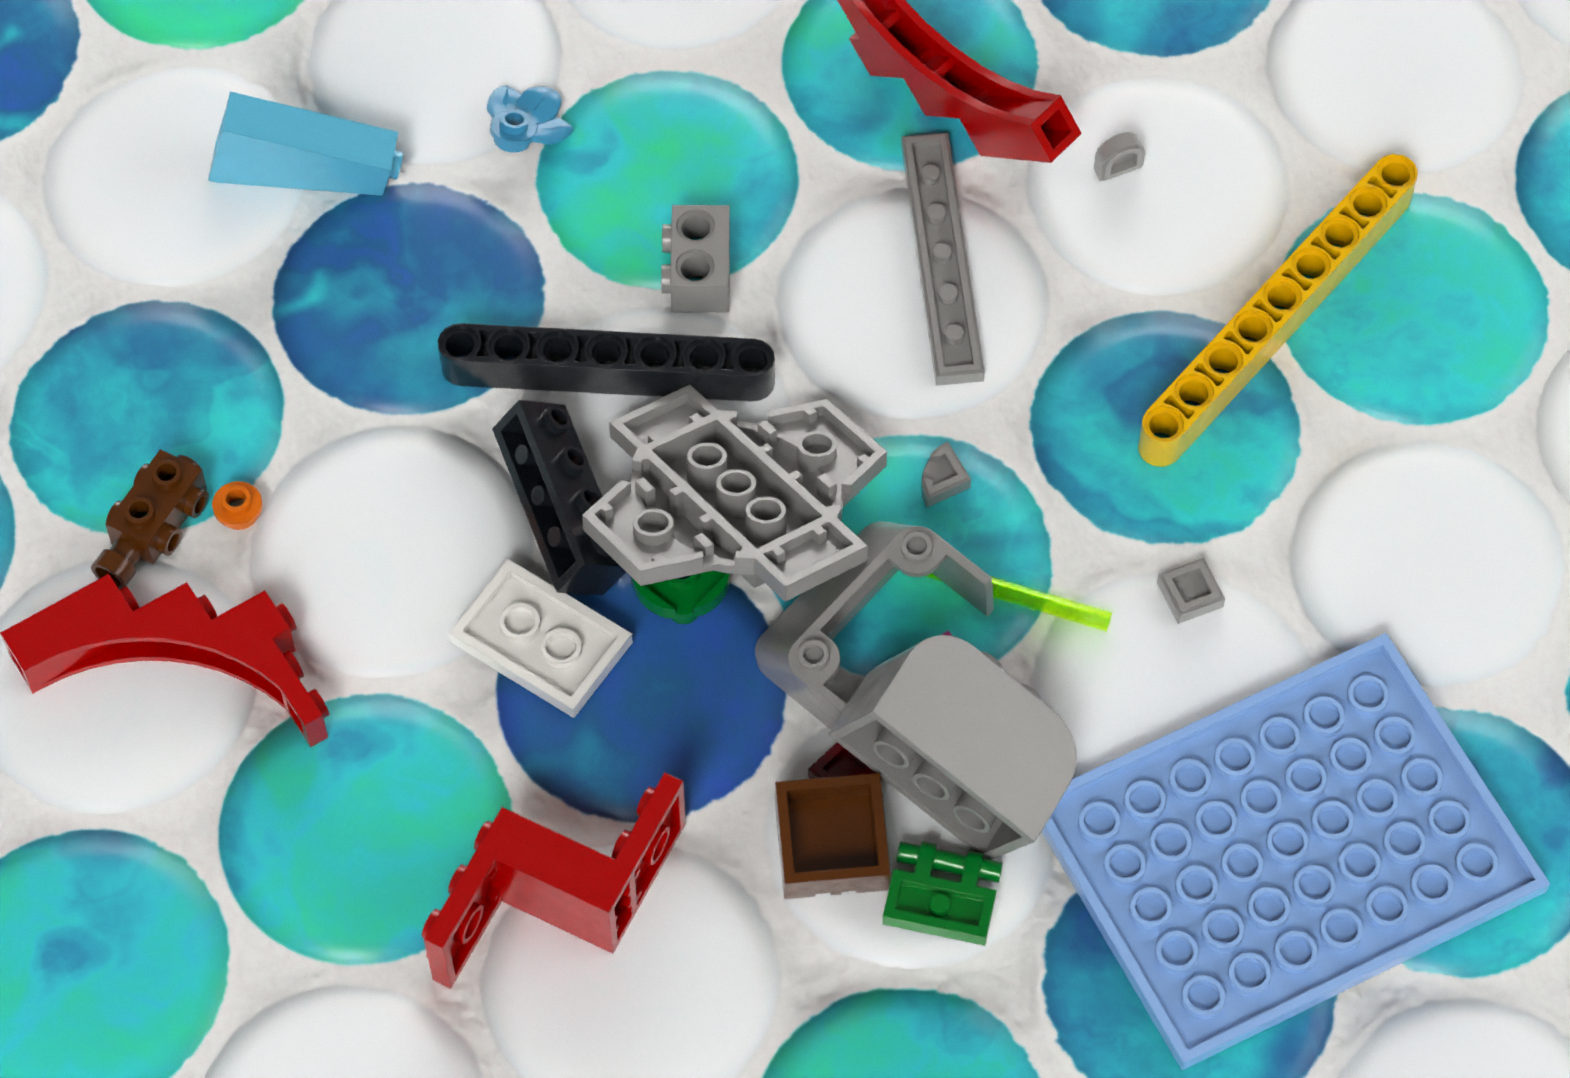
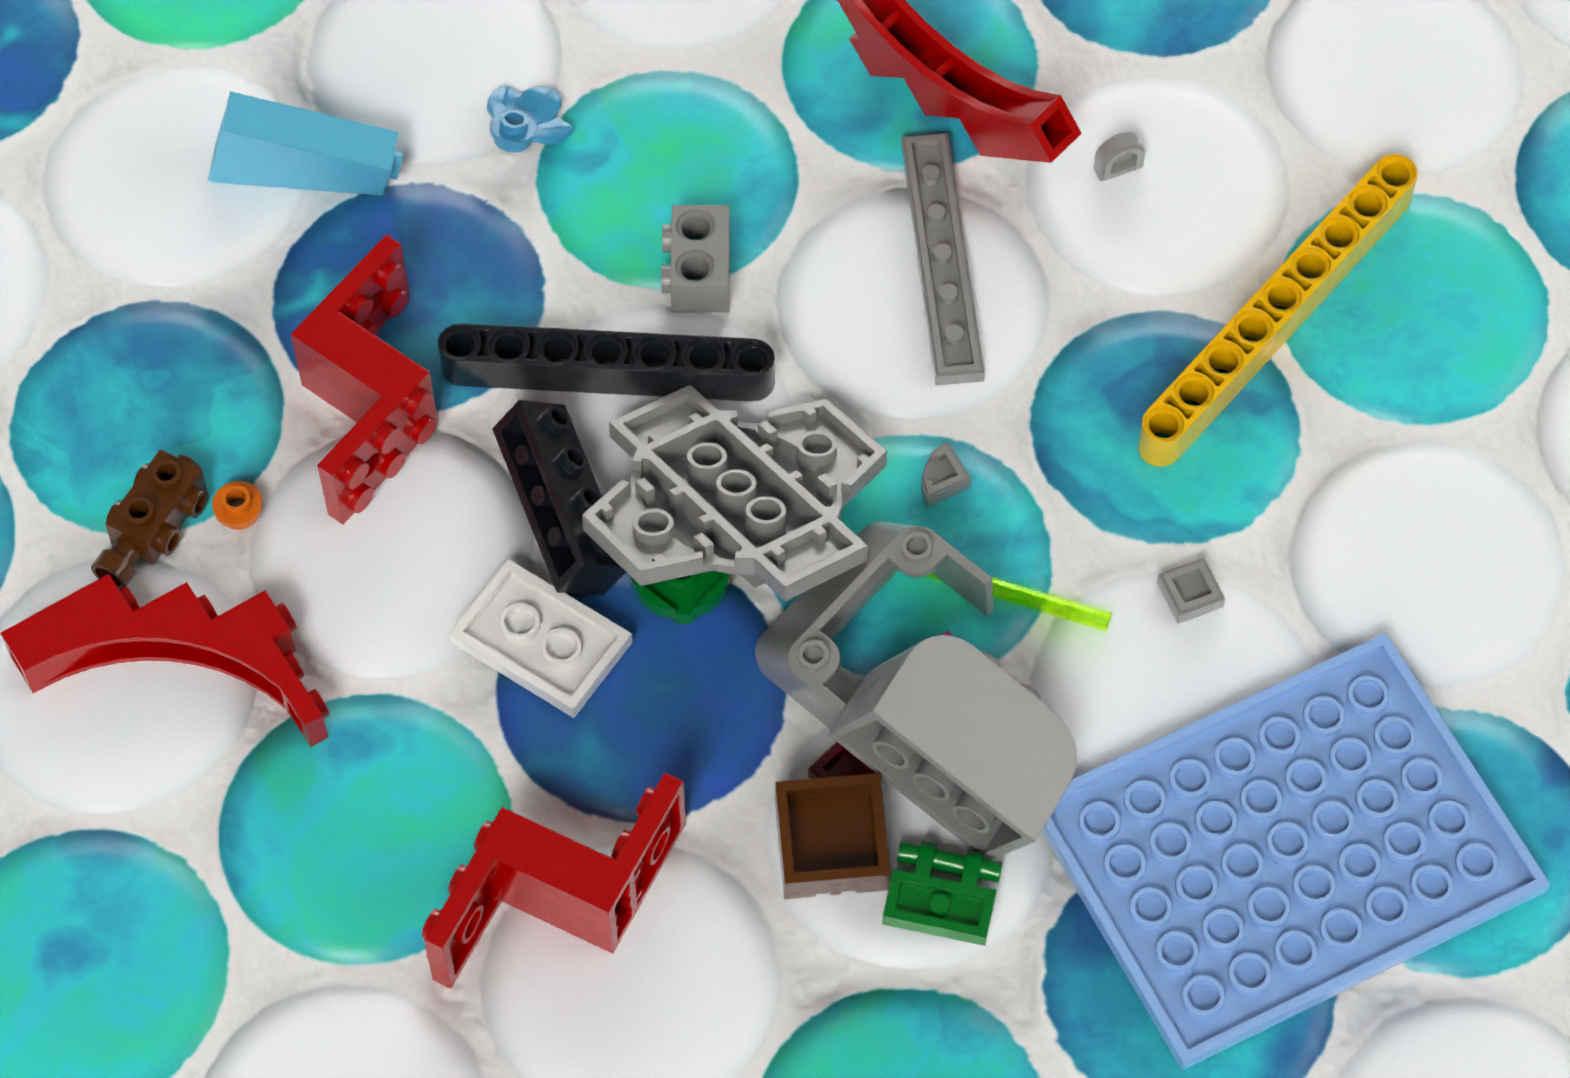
(365, 380): none -> red bracket

